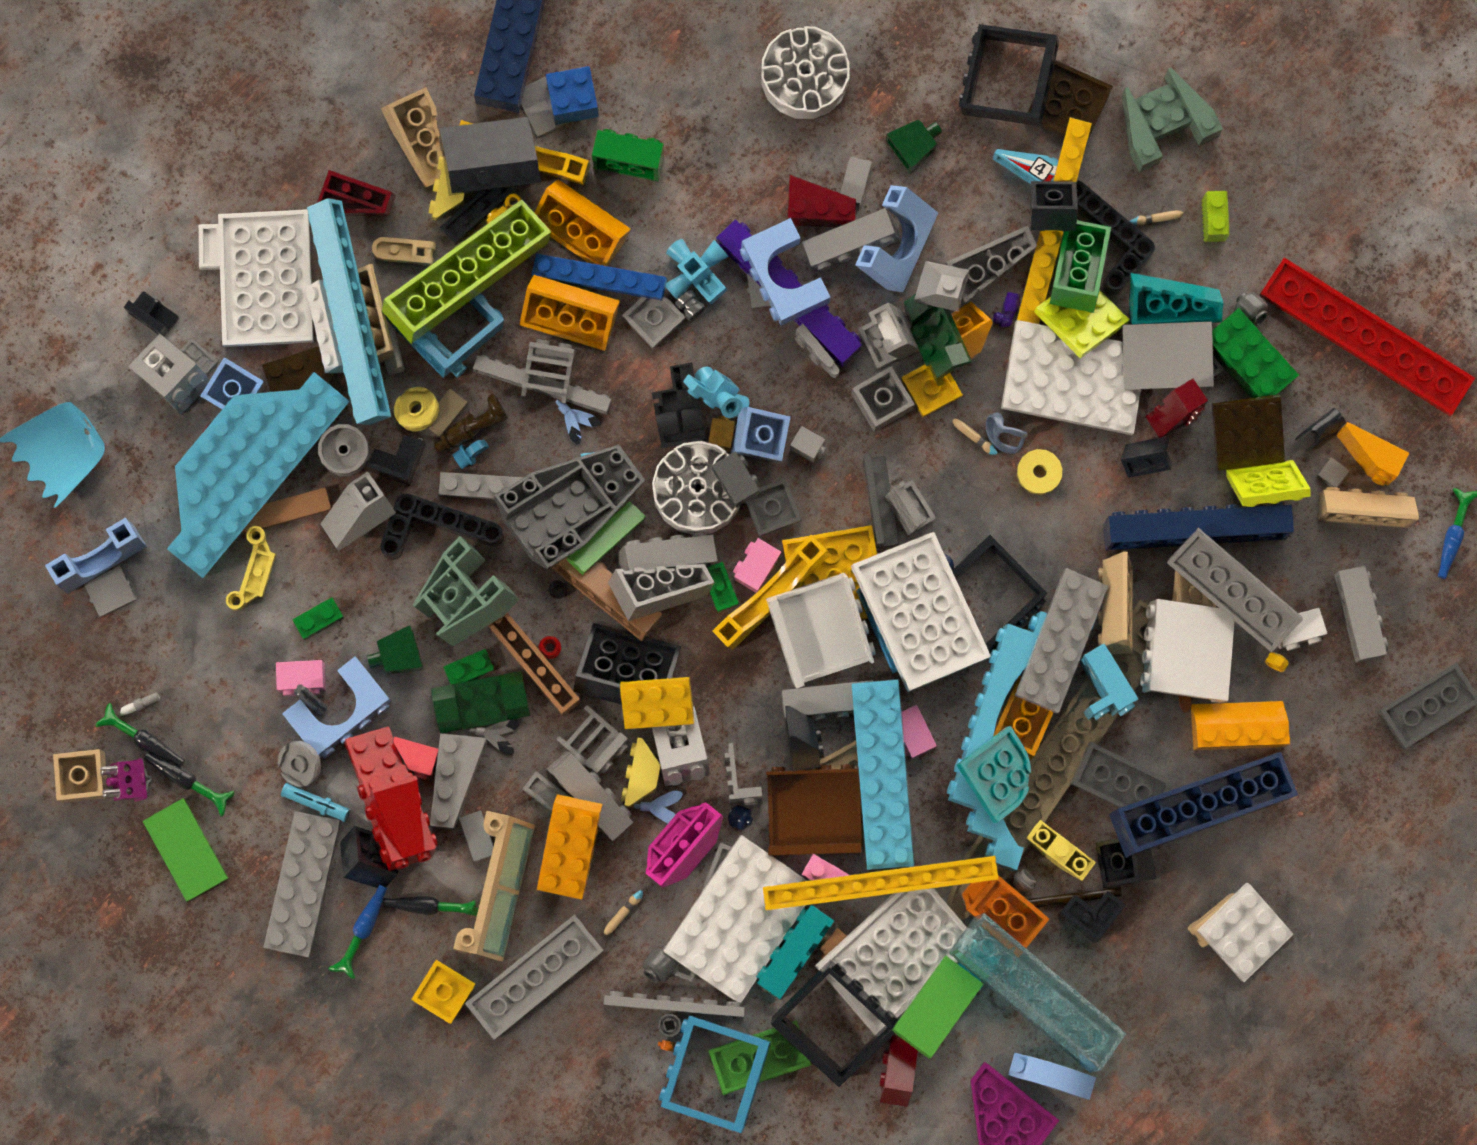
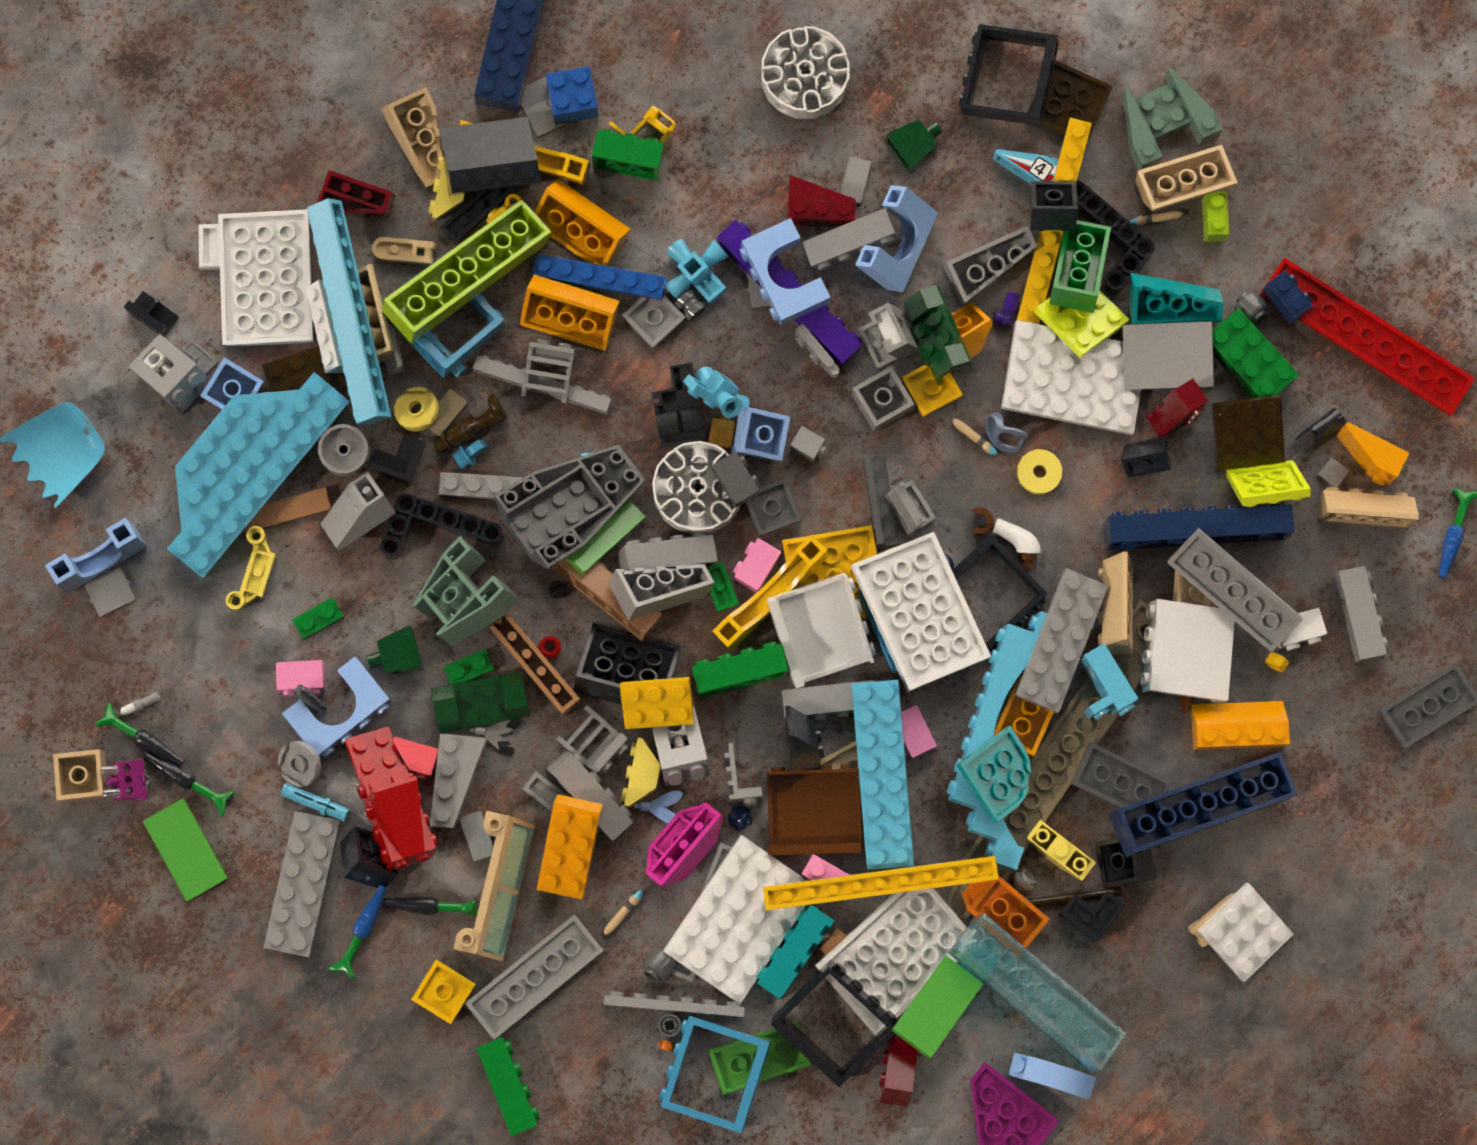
(507, 1085): none -> green brick
(573, 417): light blue piece -> none
(653, 118): none -> yellow piece
(740, 670): none -> green brick
(941, 286): light grey slope -> none
(1022, 539): none -> white piece
(1185, 178): none -> tan slope
(1288, 297): none -> dark blue brick

